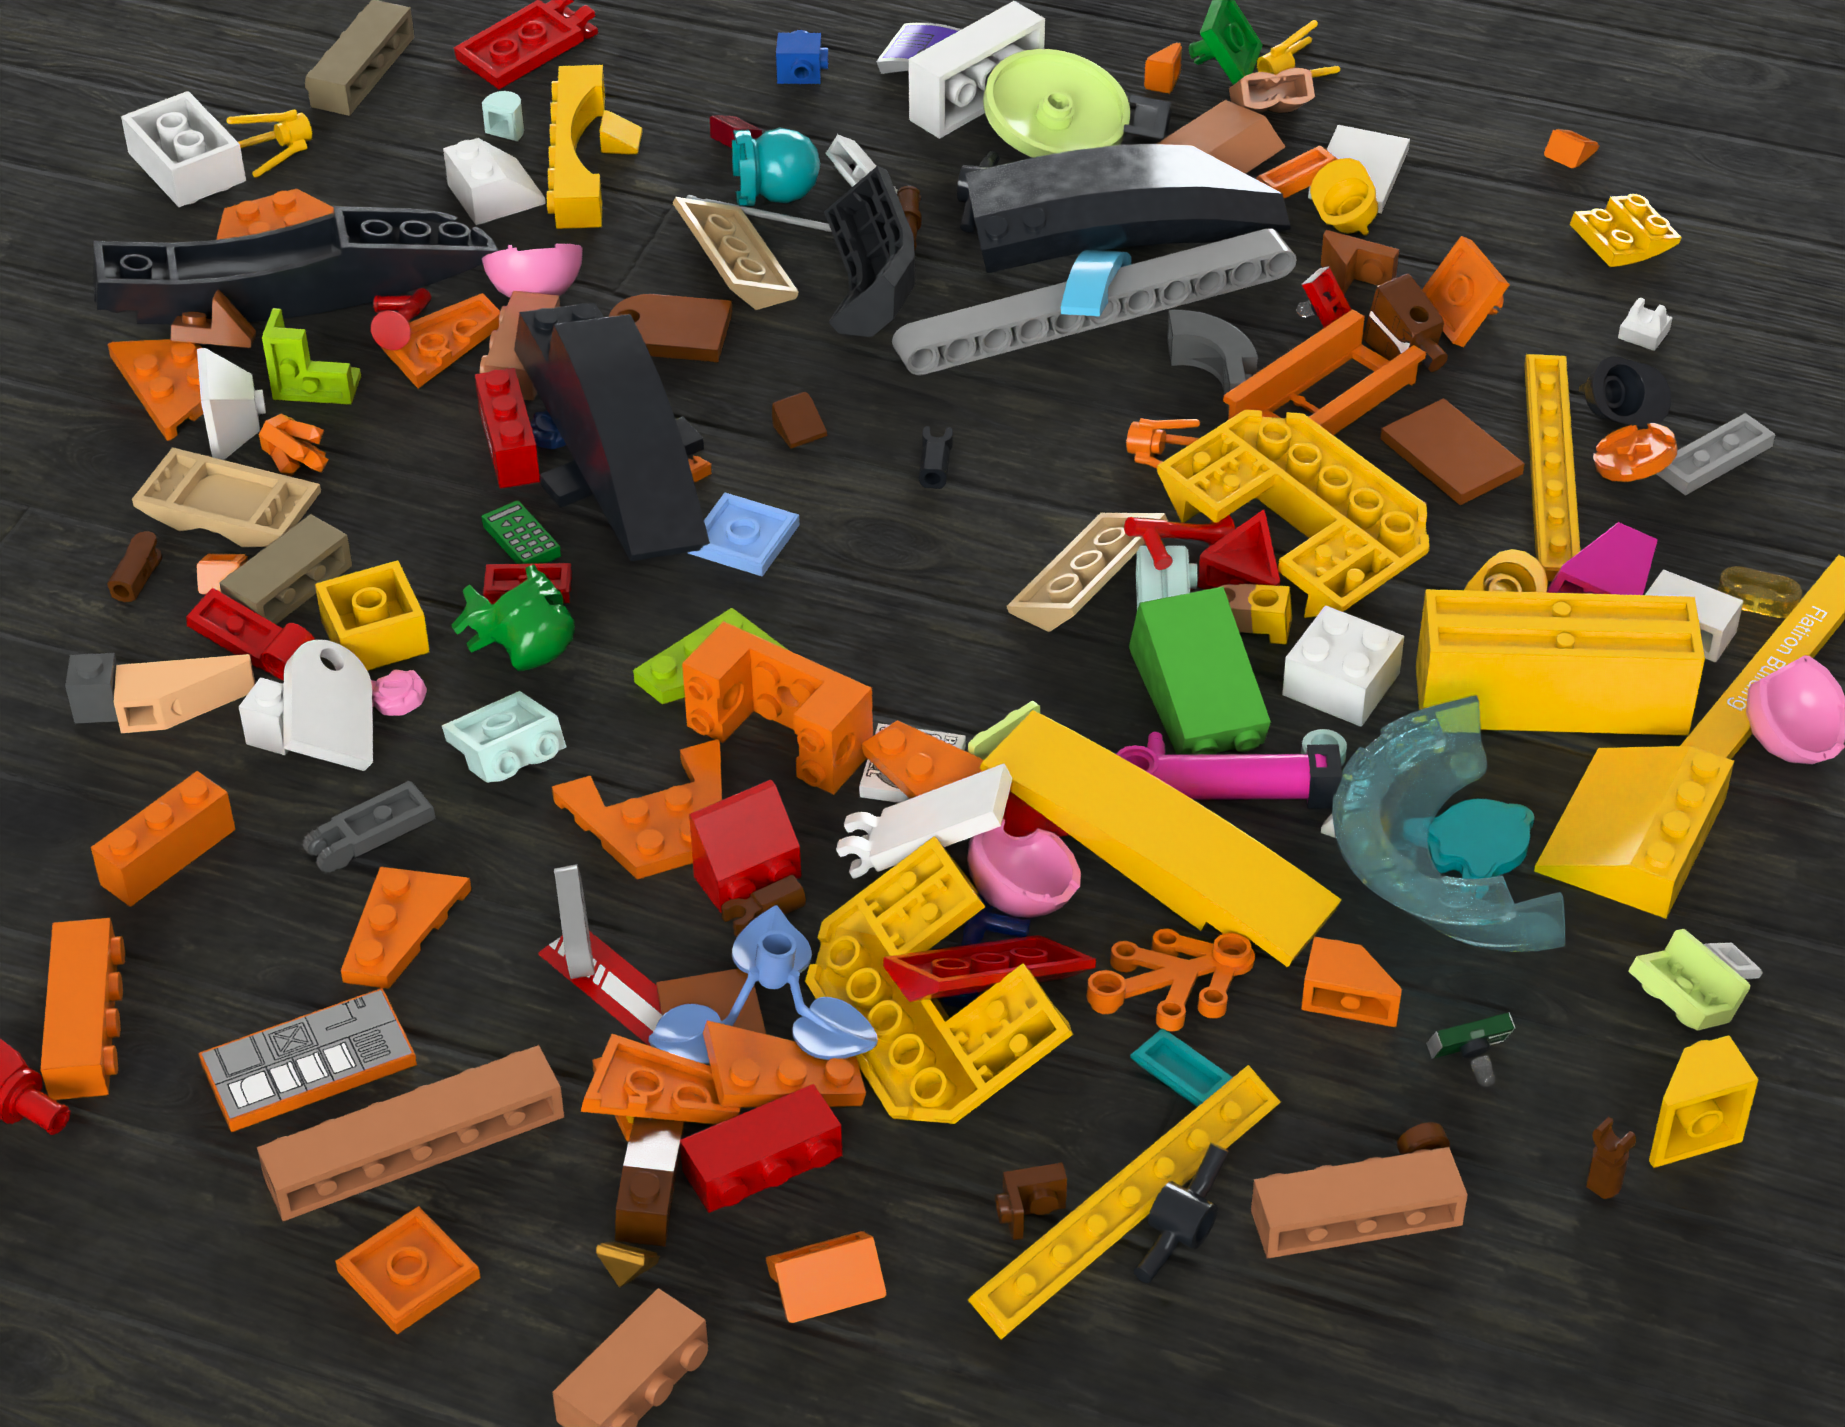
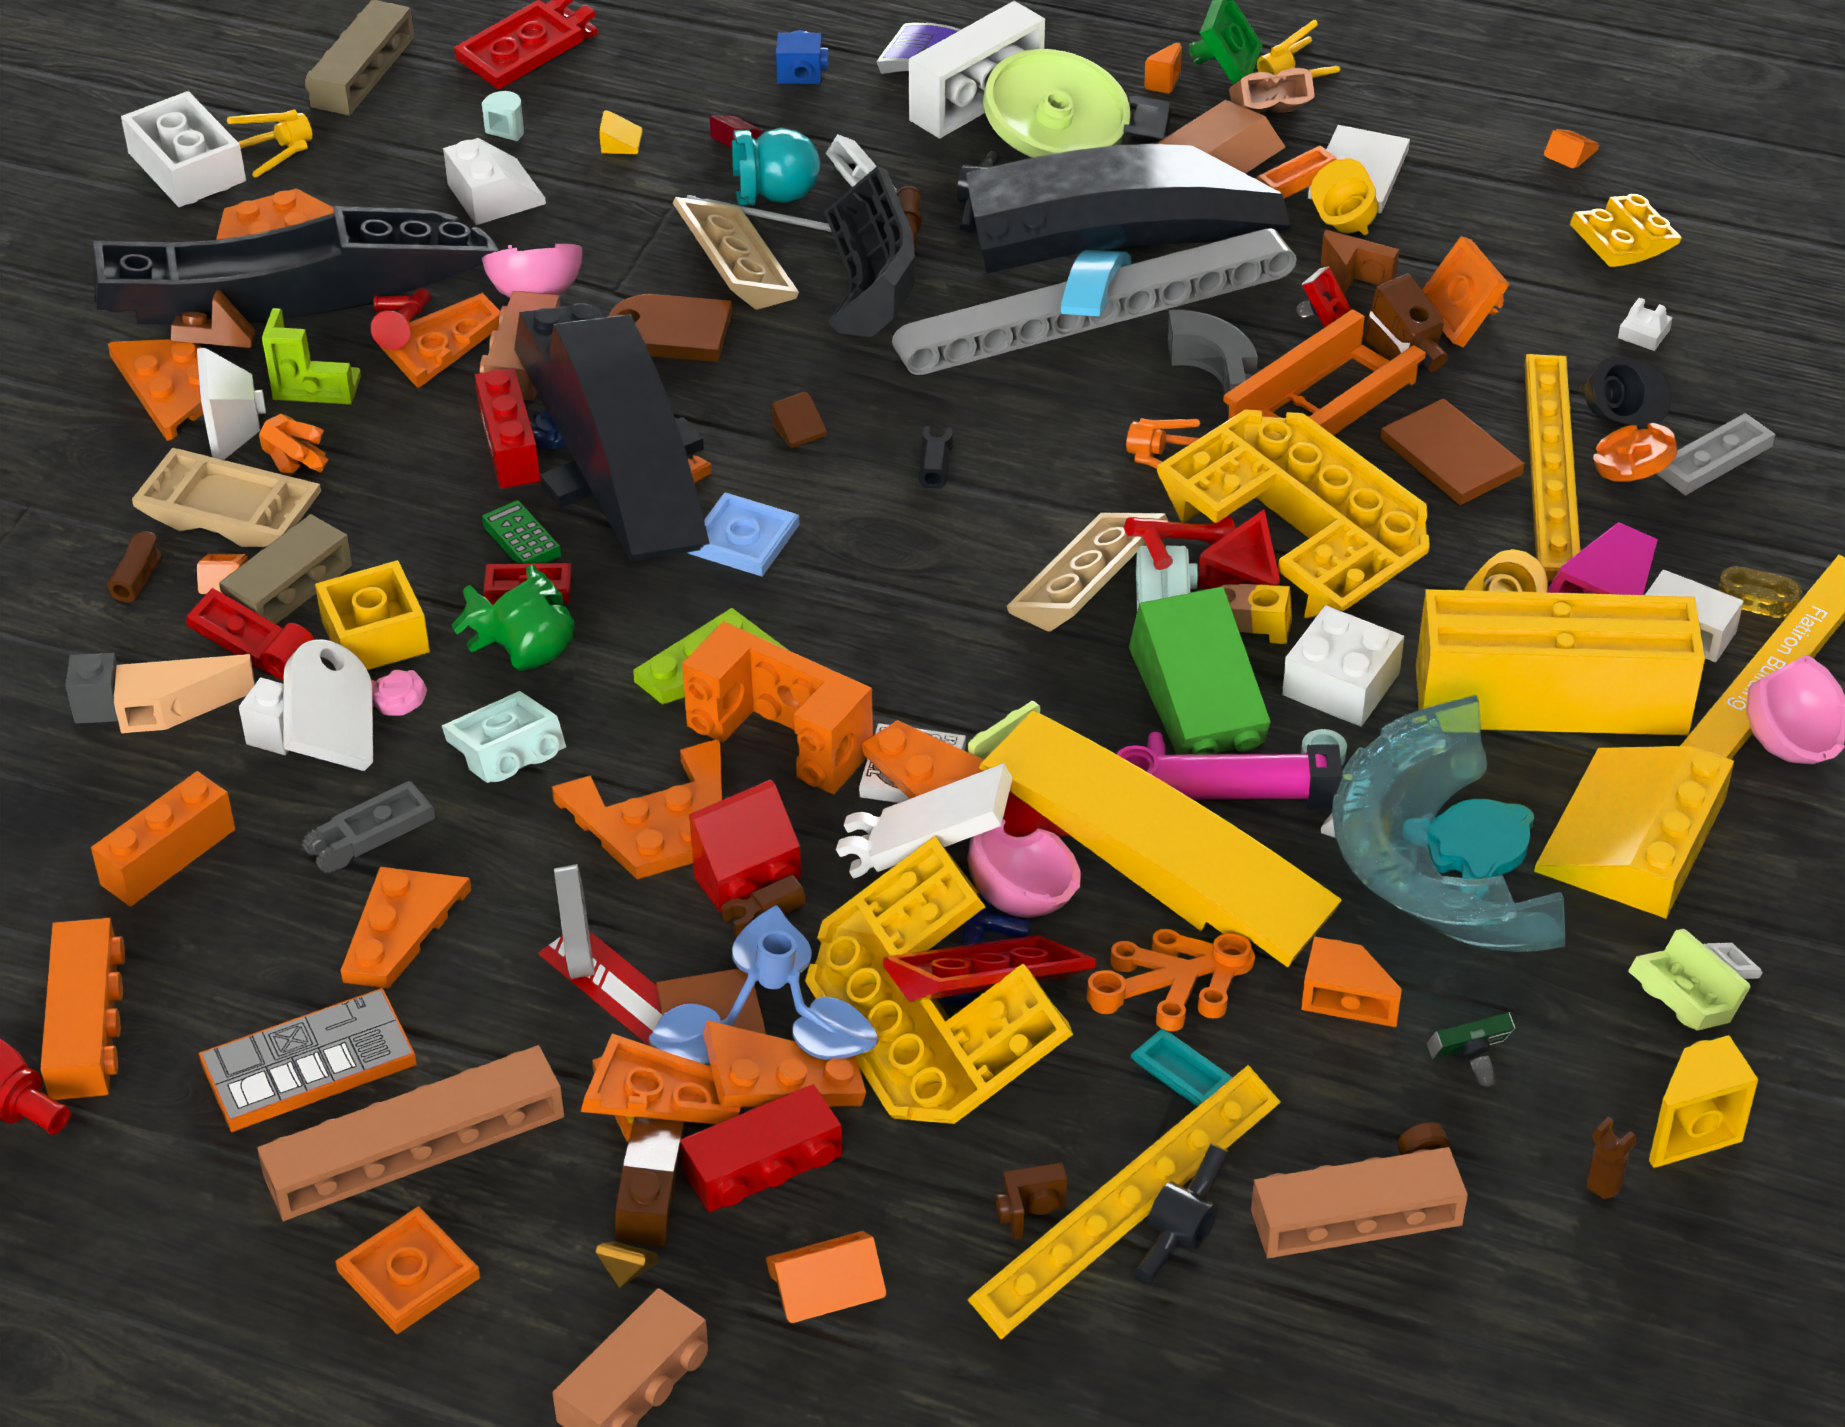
(573, 189): yellow arch -> none

